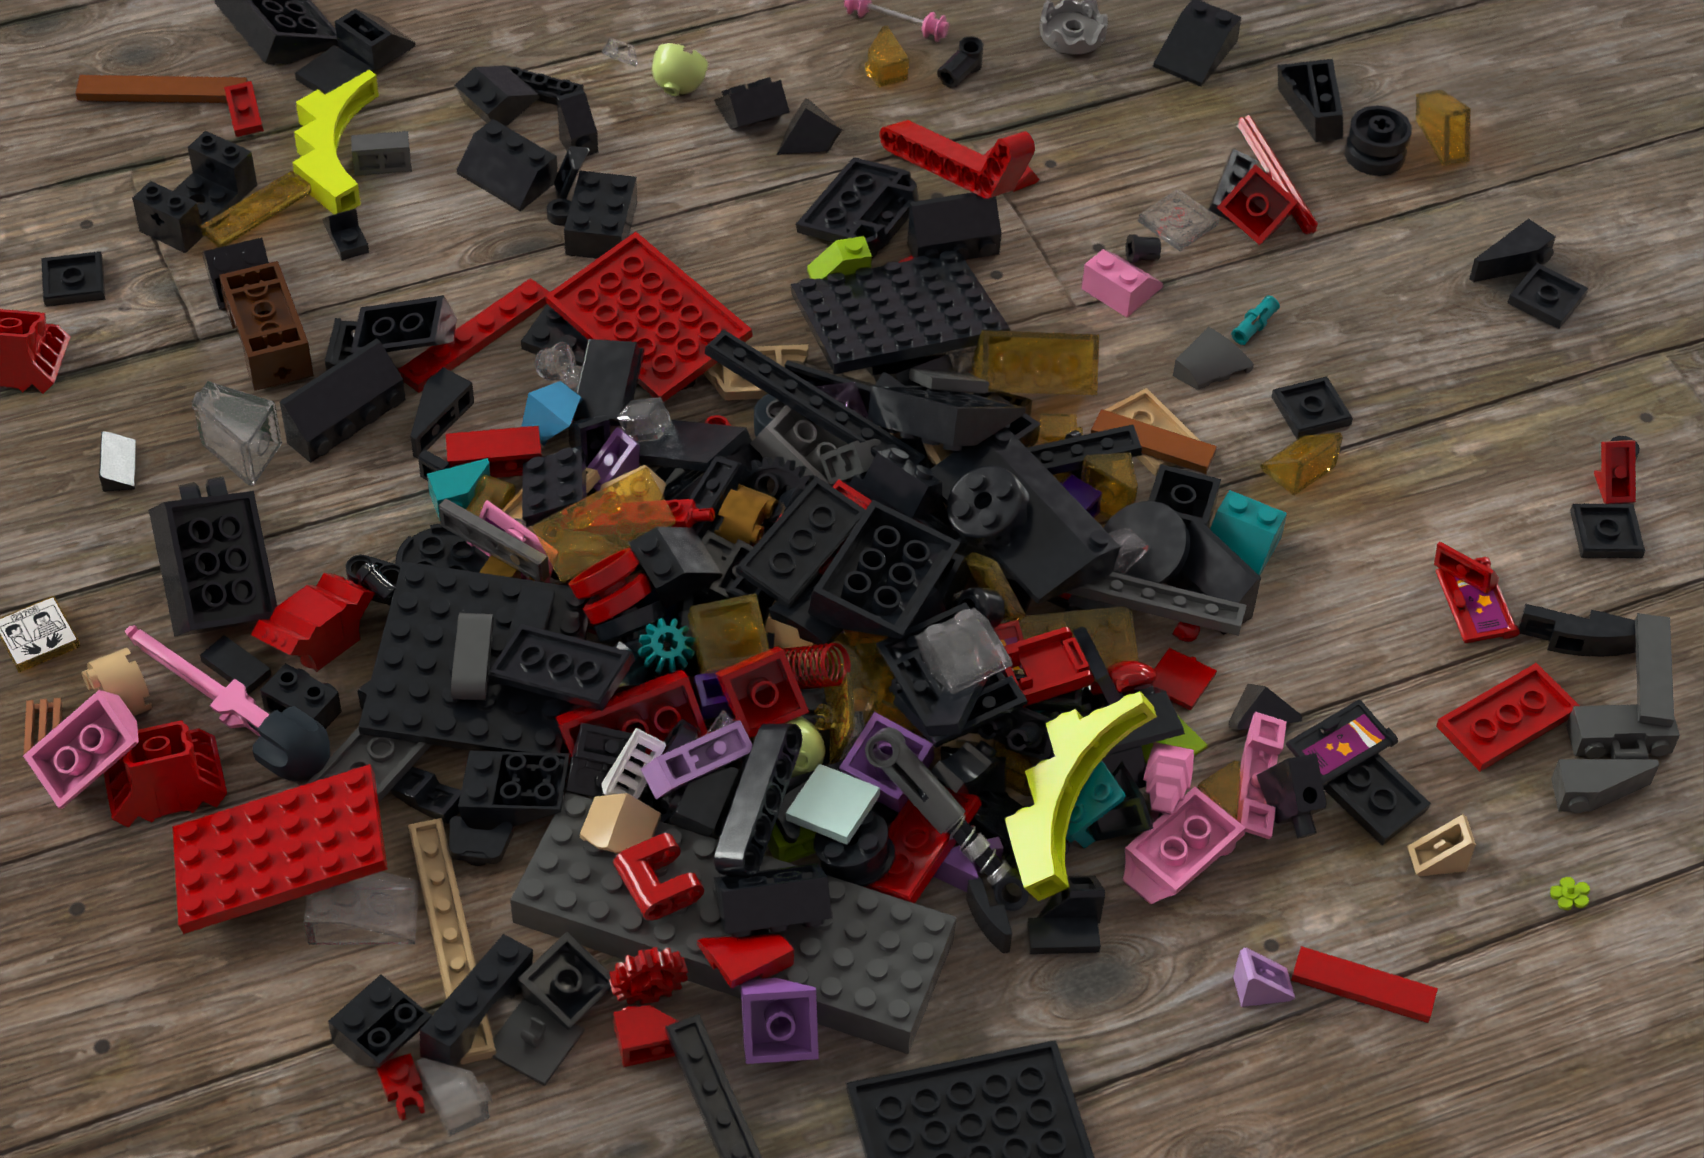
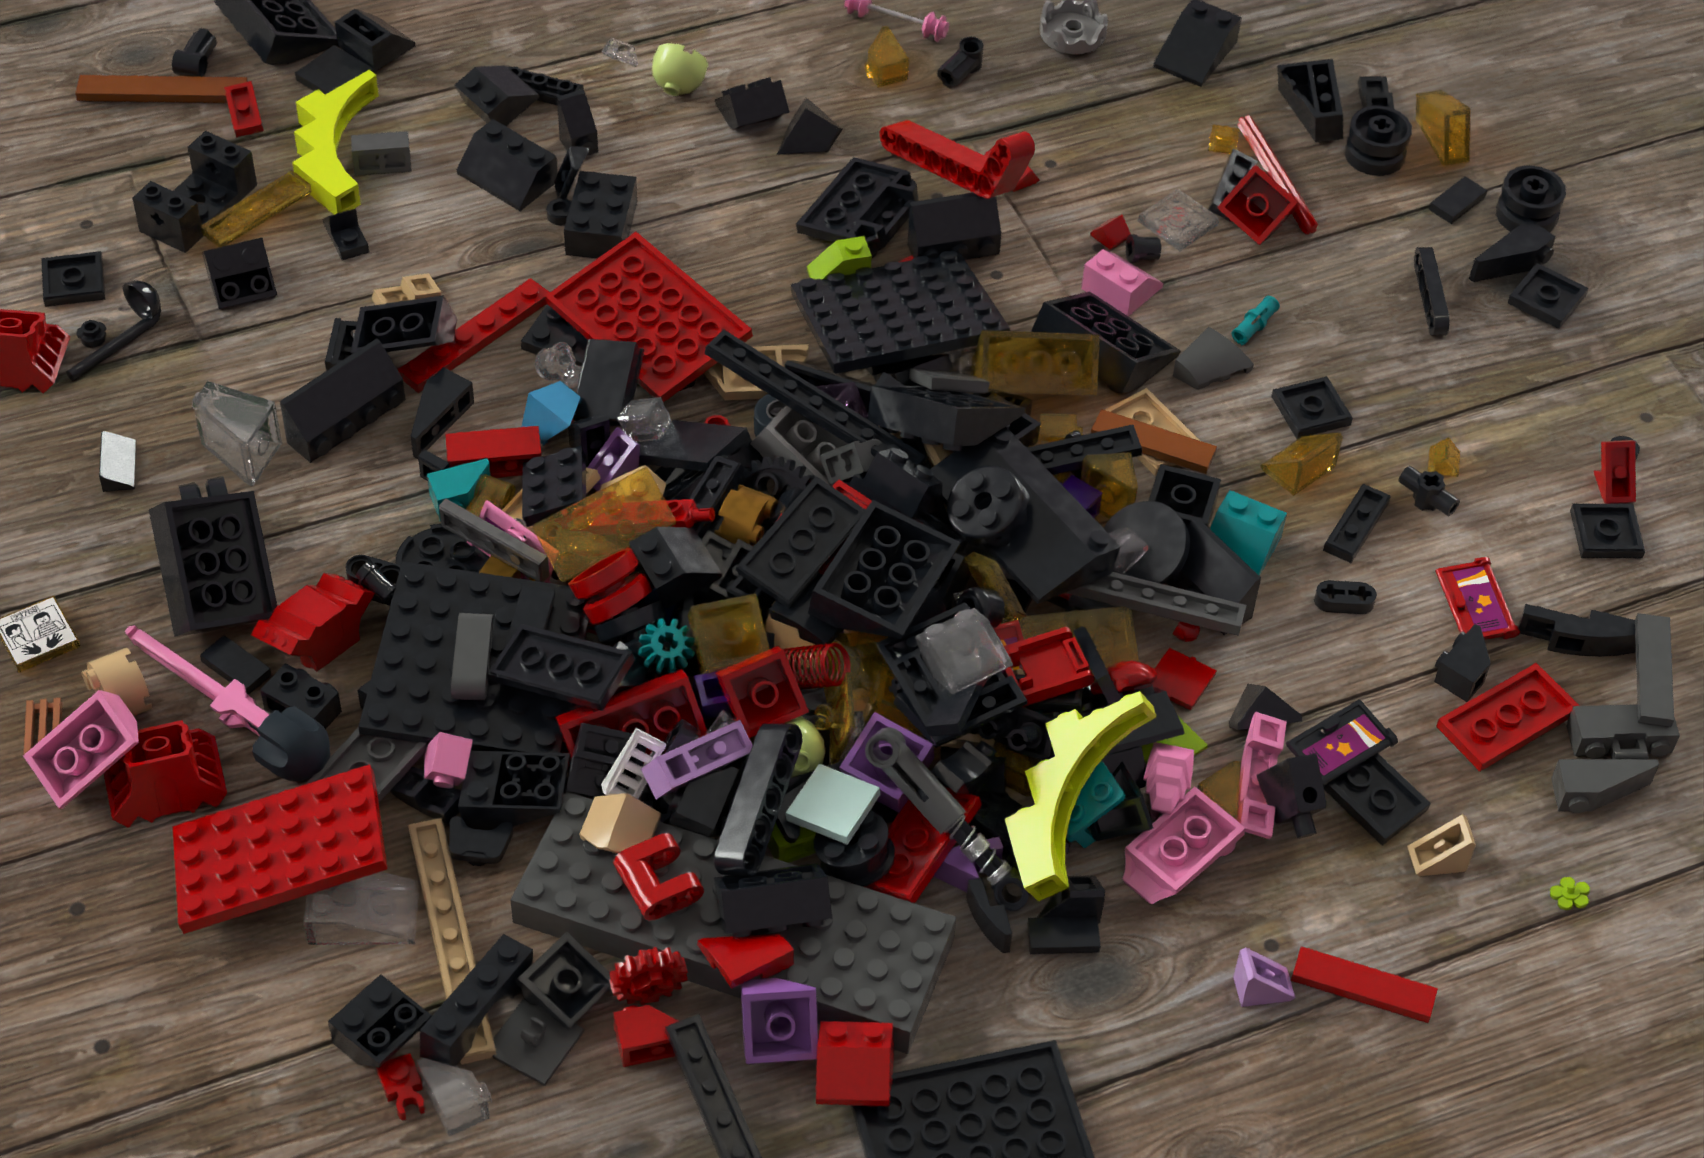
(92, 333): none -> black plate
(146, 304): none -> black piece
(195, 55): none -> black piece
(267, 325): reddish brown plate -> none
(411, 288): none -> tan slope
(447, 759): none -> bright pink slope
(854, 1063): none -> red slope
(1111, 232): none -> red slope
(1126, 349): none -> black slope
(1223, 139): none -> clear yellow plate
(1345, 597): none -> black beam
(1356, 523): none -> black tile
(1375, 91): none -> black slope
(1429, 490): none -> black axle
(1431, 291): none -> black beam
(1444, 458): none -> clear yellow slope
(1458, 200): none -> black tile
(1465, 568): red slope -> none
(1465, 666): none -> black slope
(1532, 195): none -> black wheel

